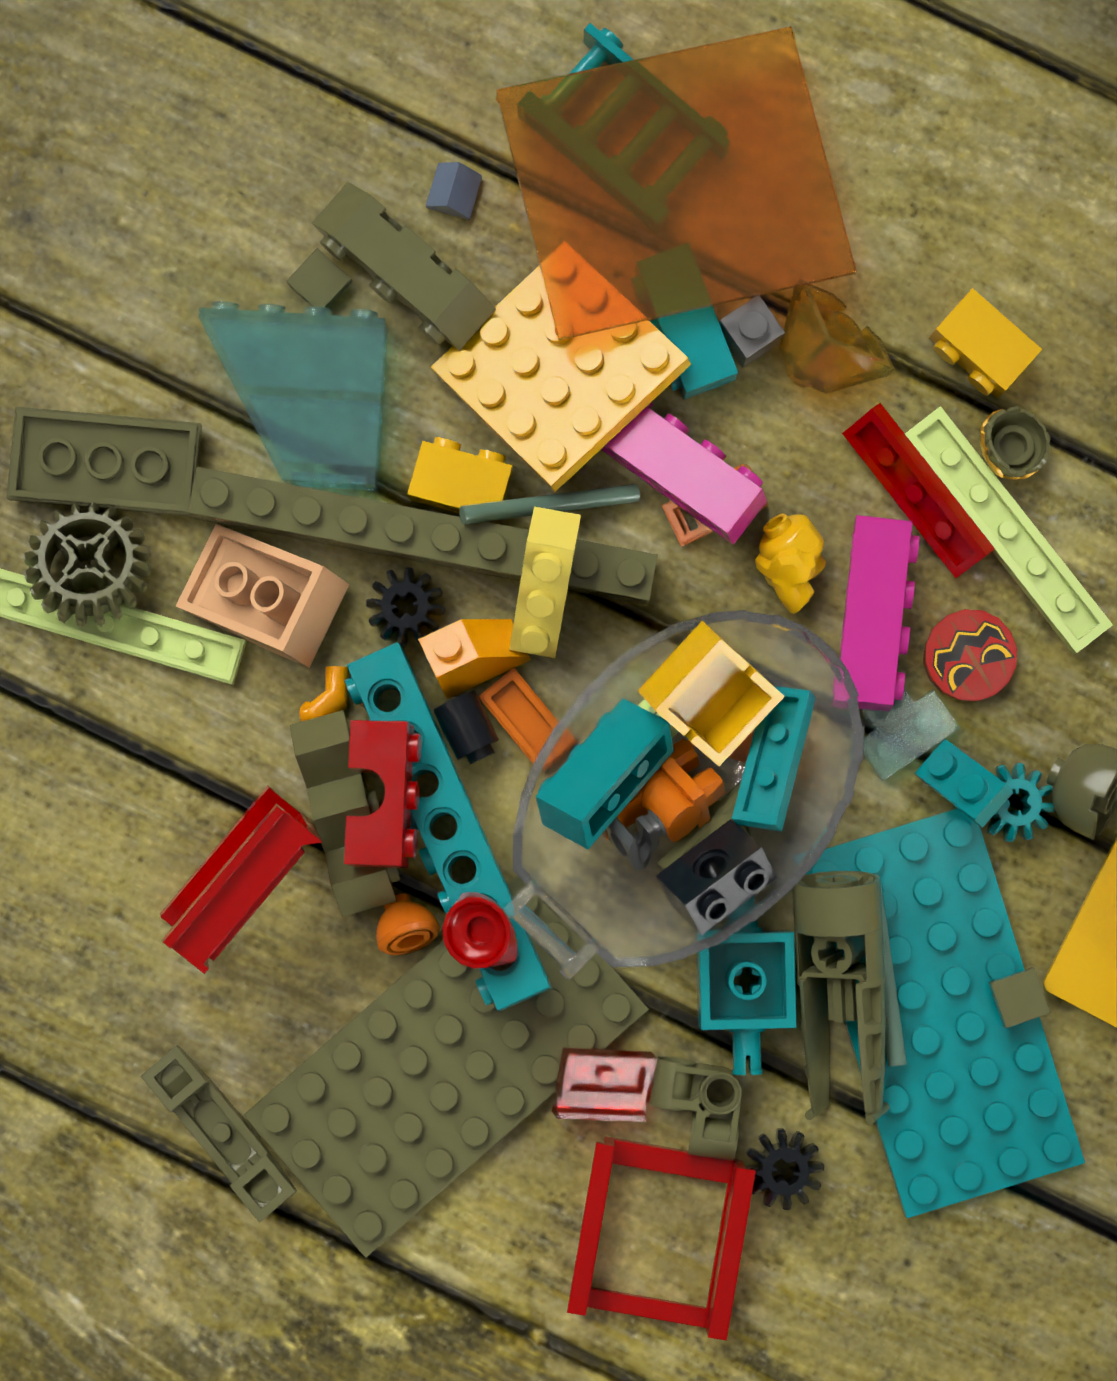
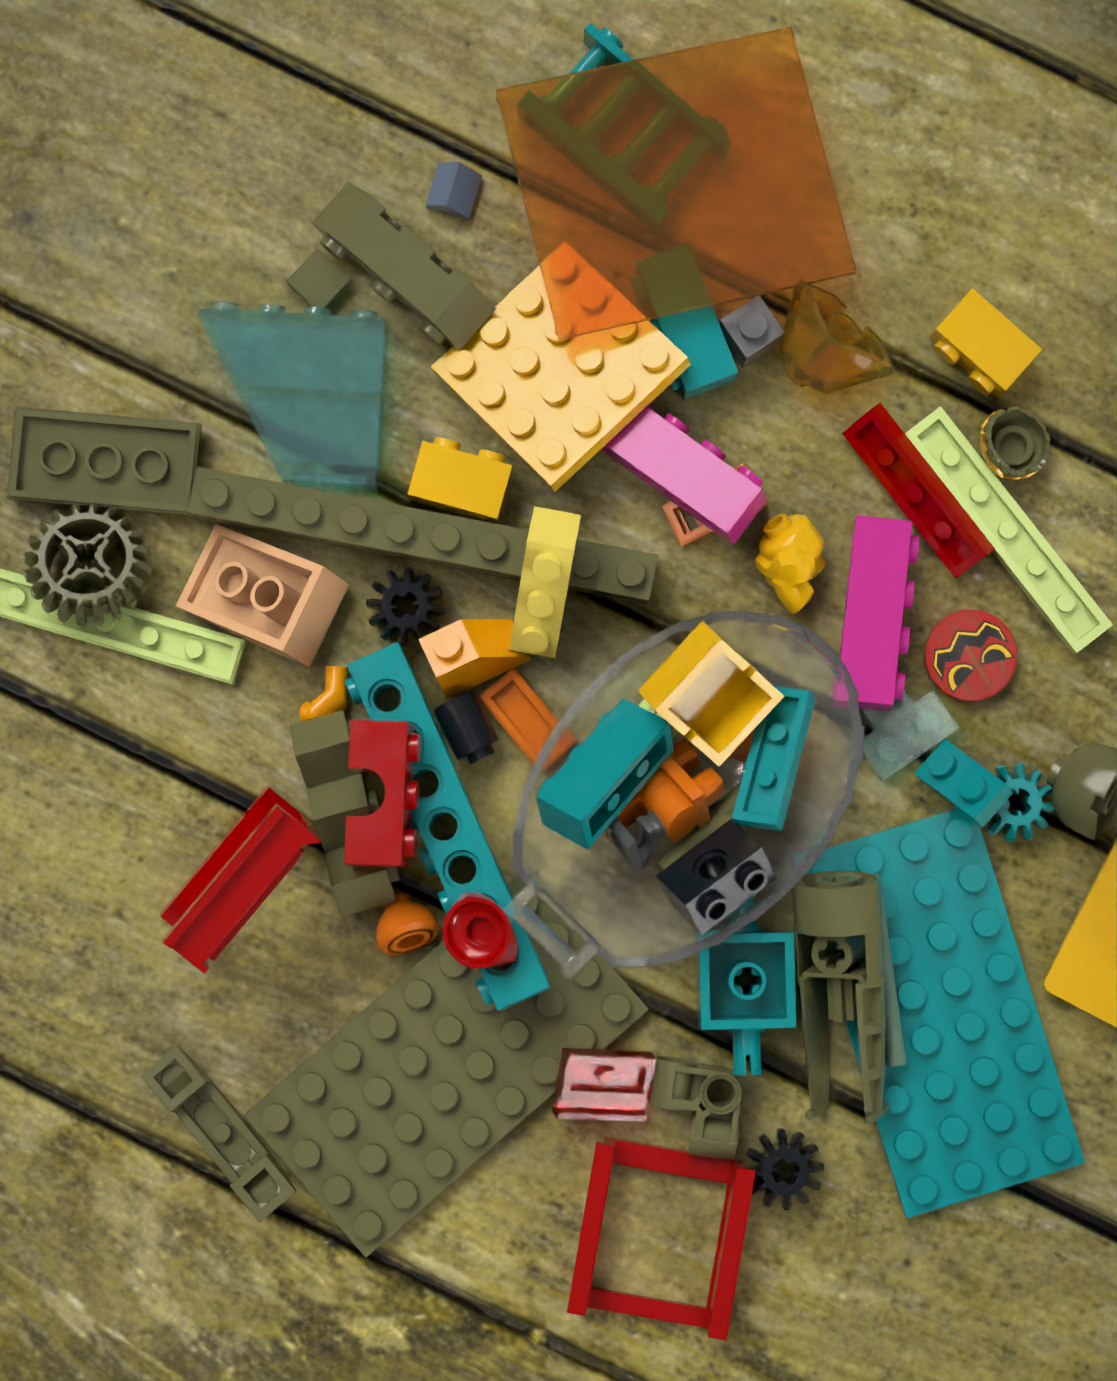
(561, 502): sand green bar -> none
(1019, 997): olive tile -> none

